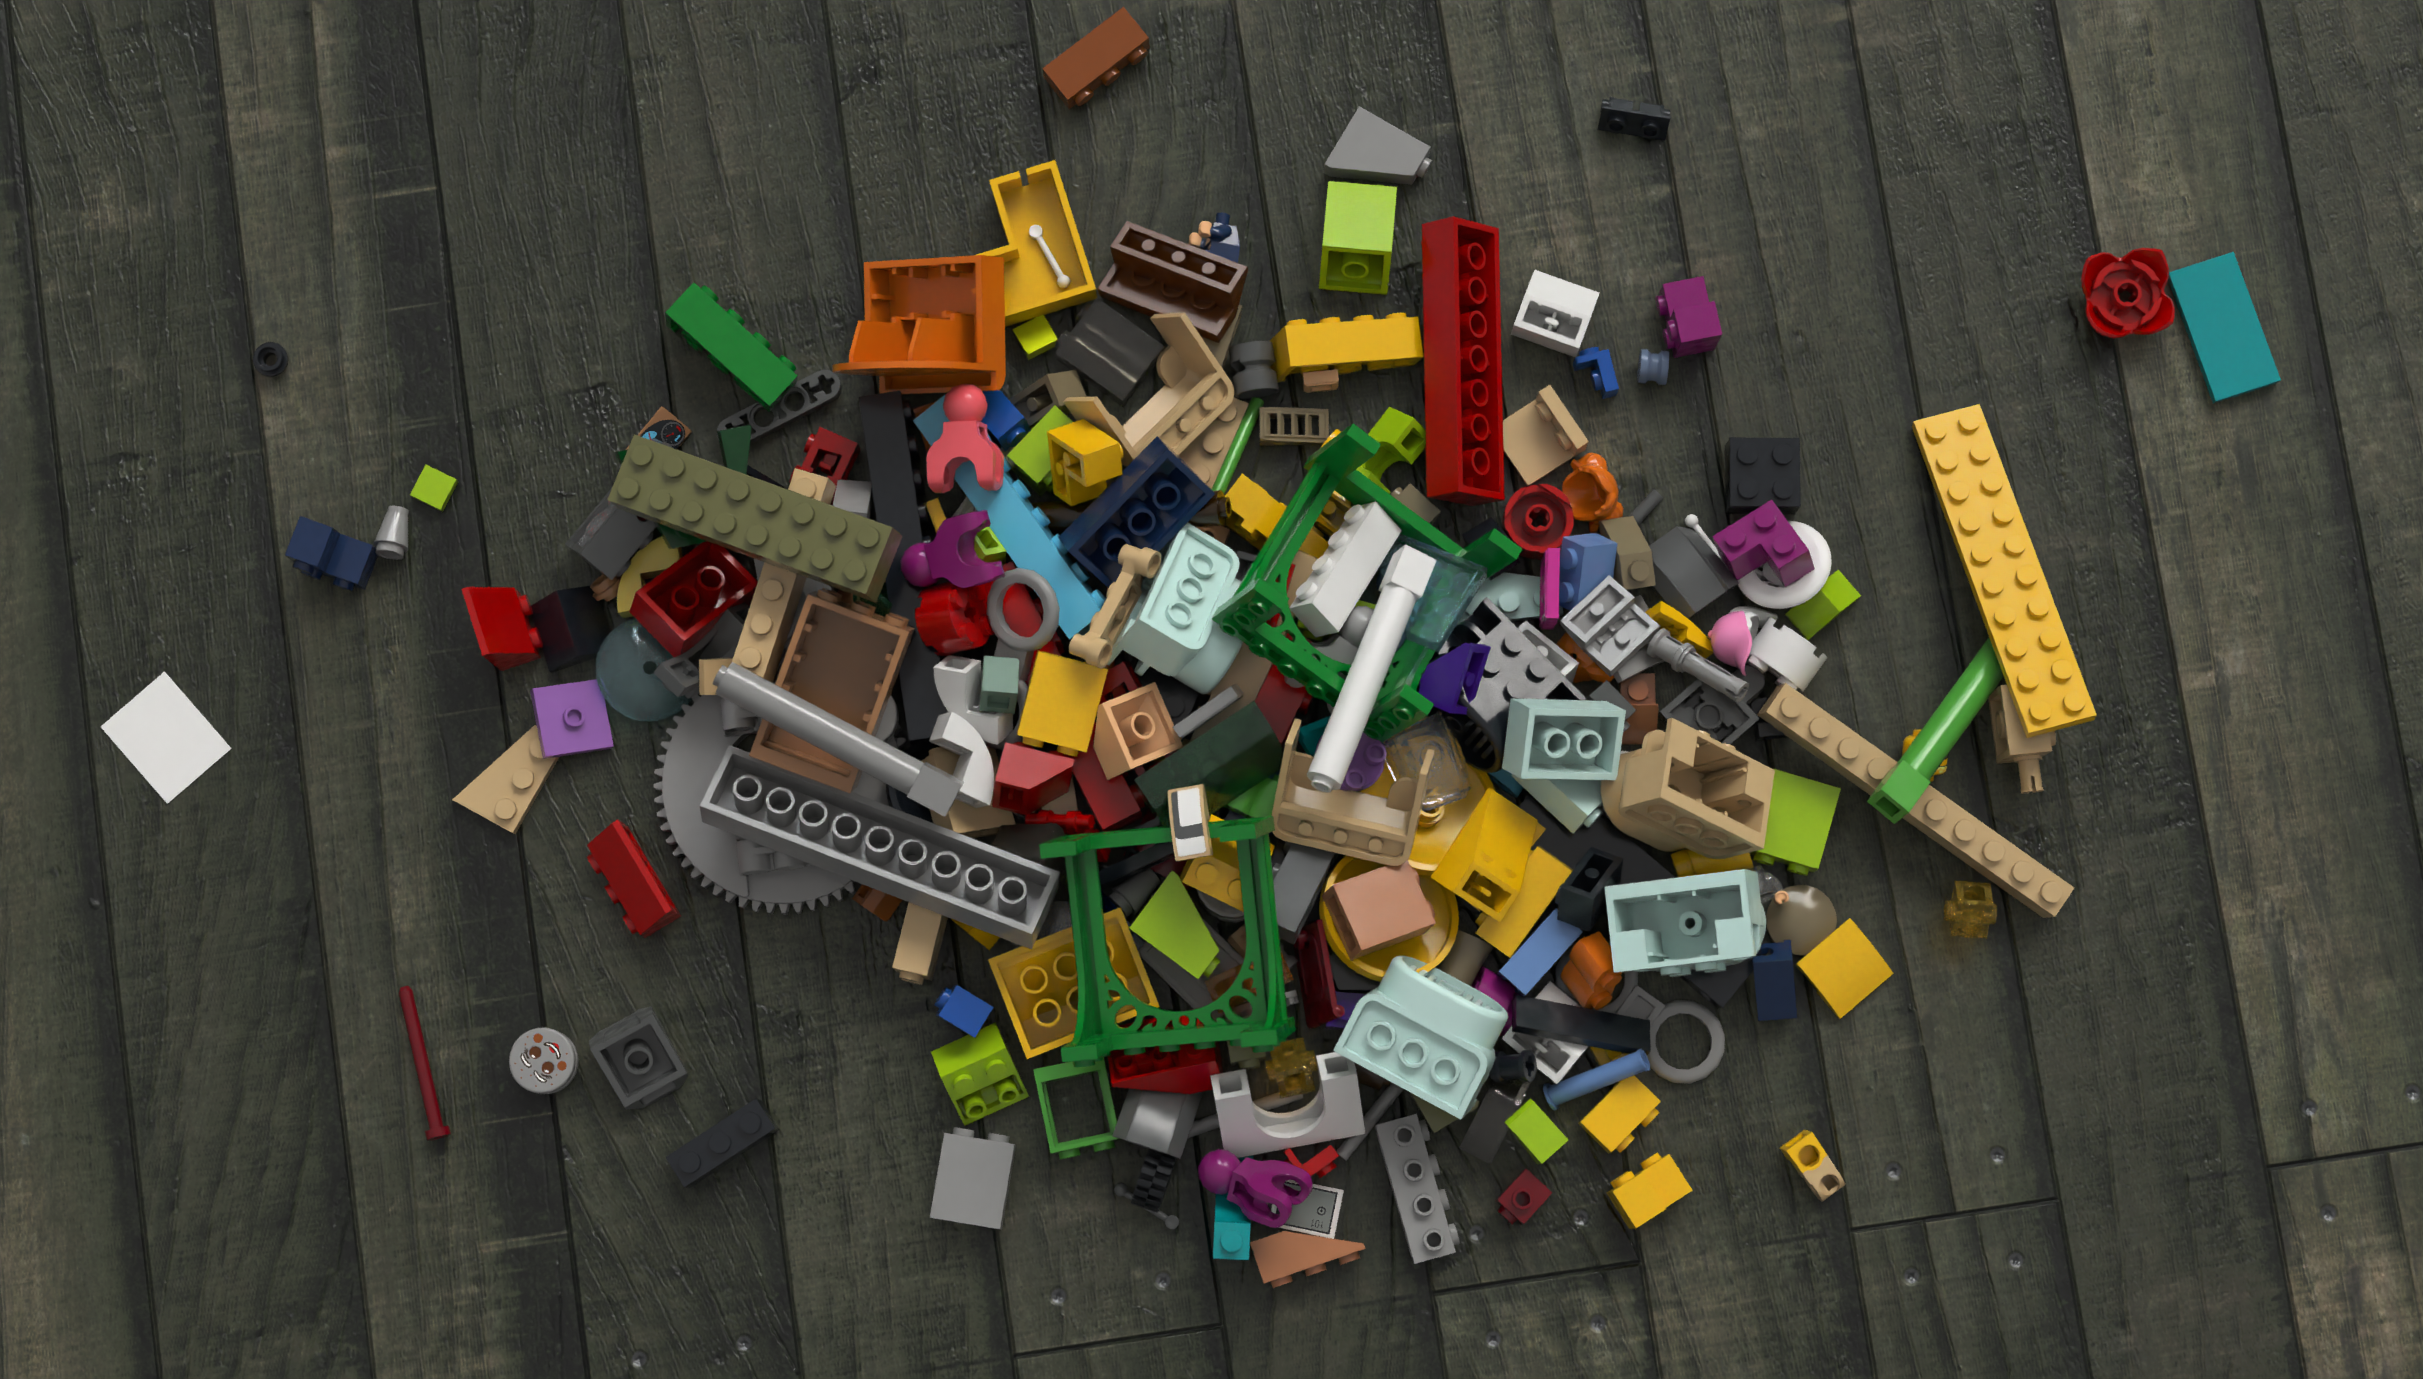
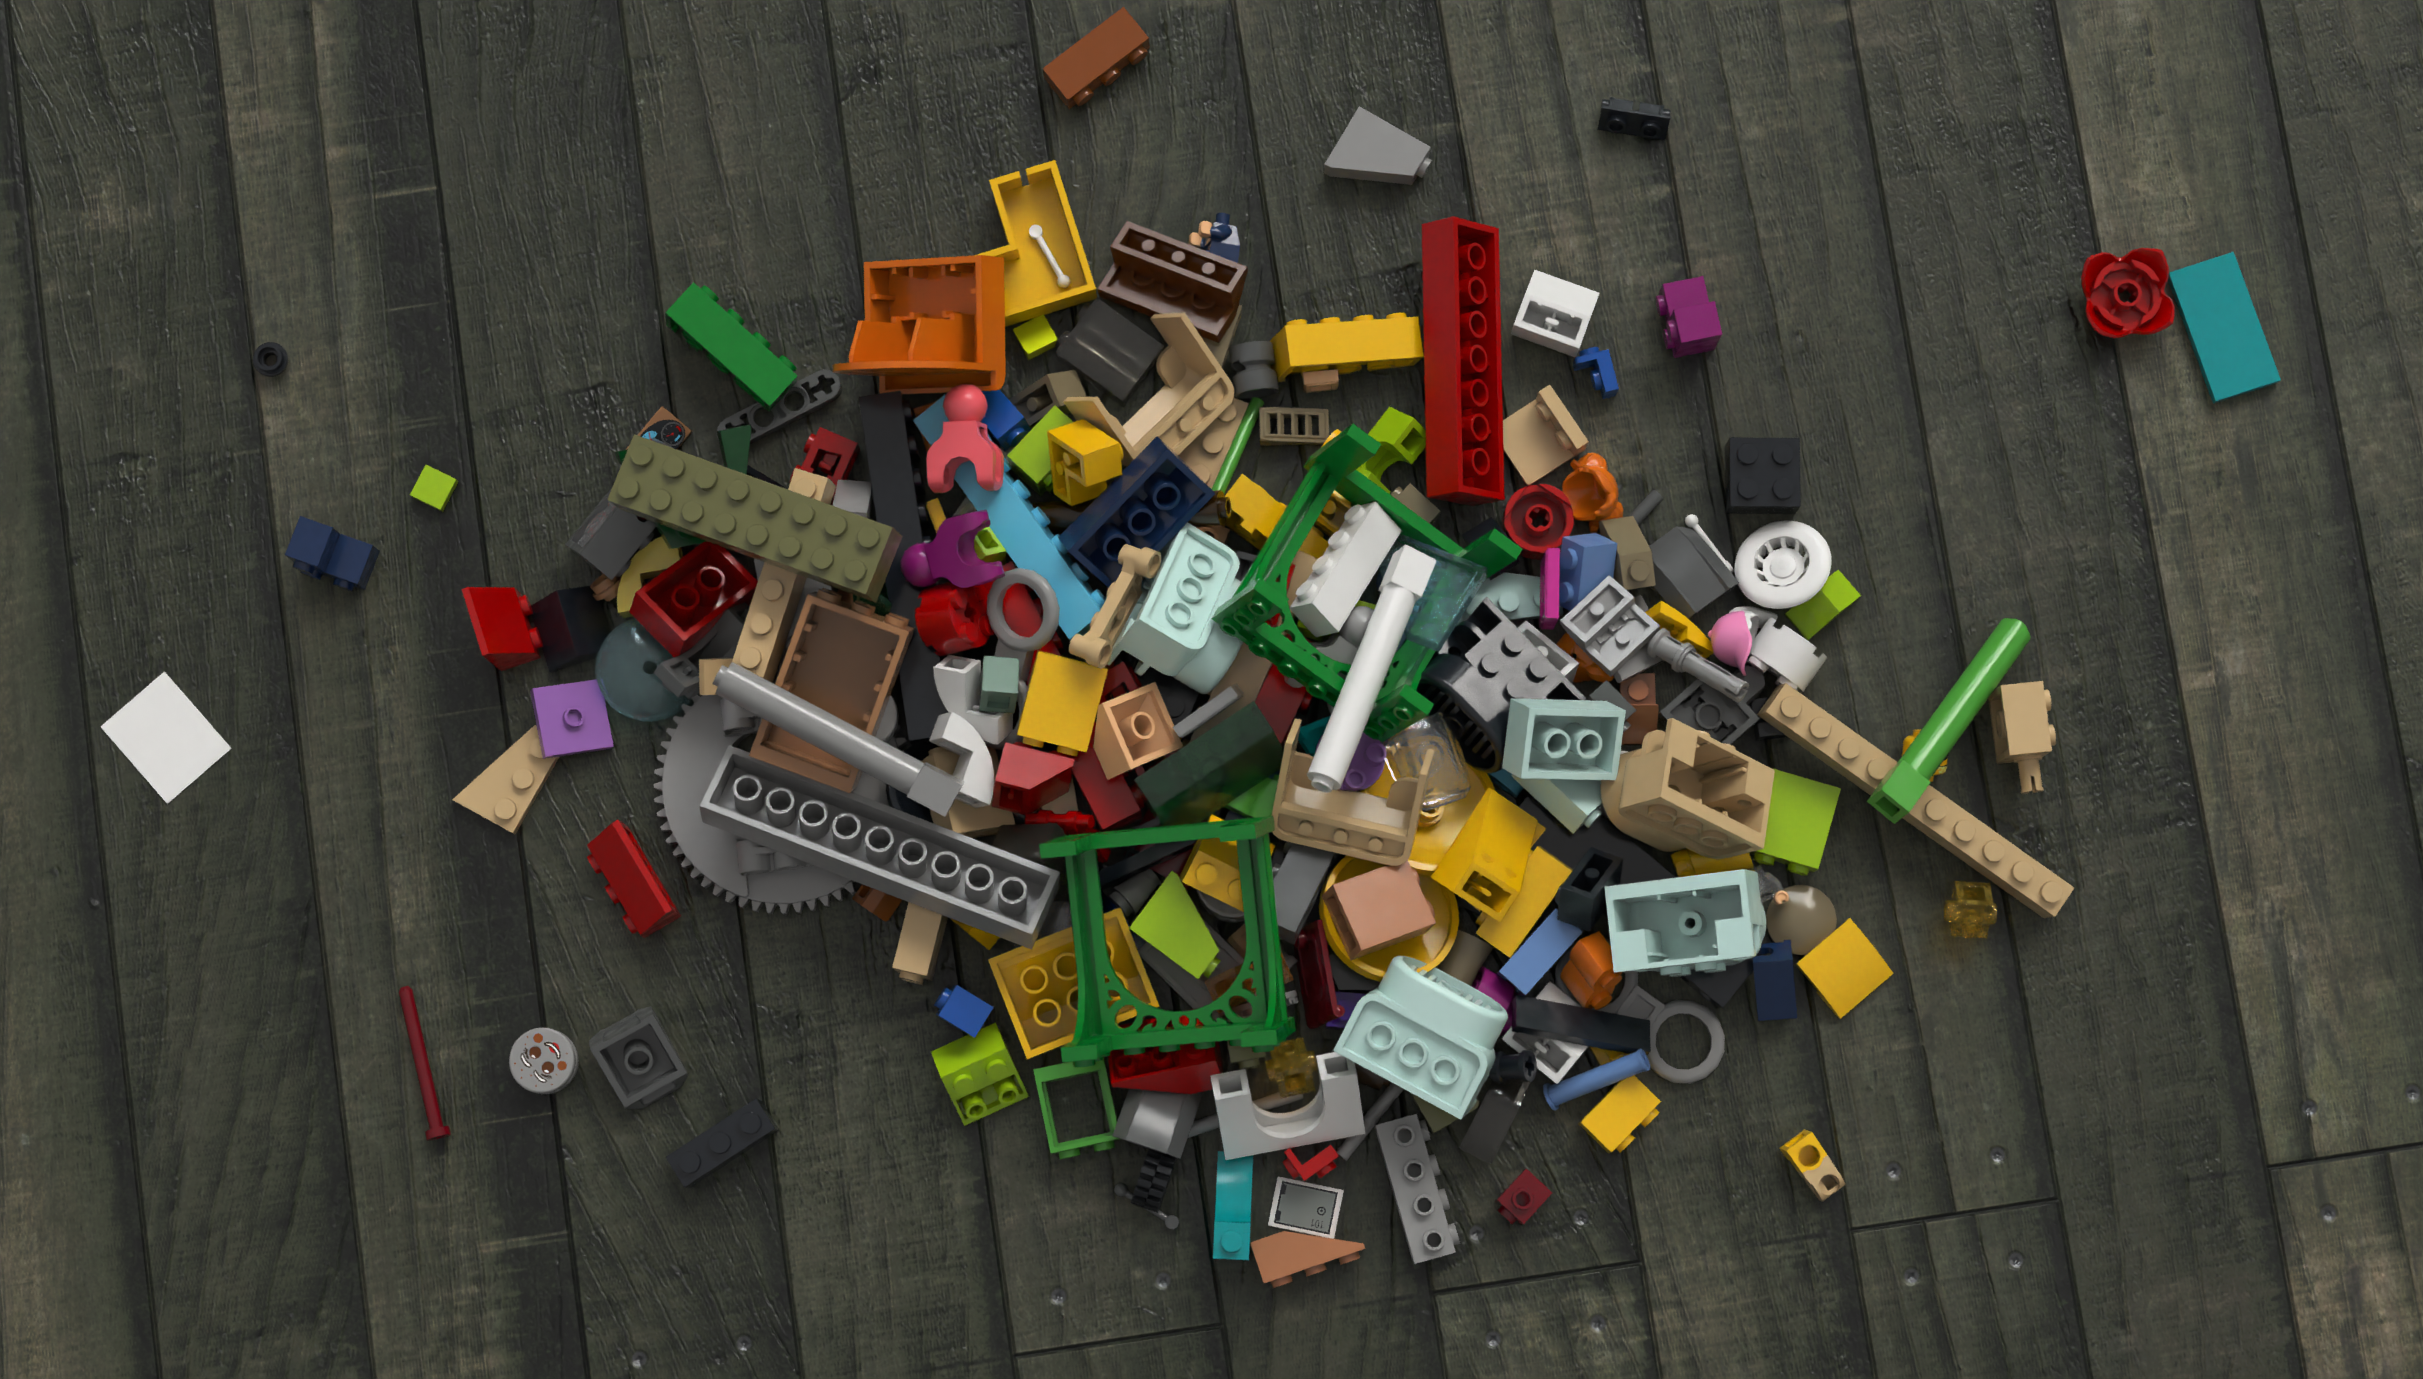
(393, 534): light grey cone -> none
(973, 1179): light grey brick -> none
(1189, 822): slope -> none
(1255, 1185): magenta piece -> none
(1357, 237): lime slope -> none
(1448, 674): dark purple slope -> none
(1535, 1132): lime slope -> none
(1648, 1191): yellow brick -> none
(1653, 367): sand blue wheel -> none
(1764, 538): magenta brick -> none
(2003, 571): yellow plate -> none

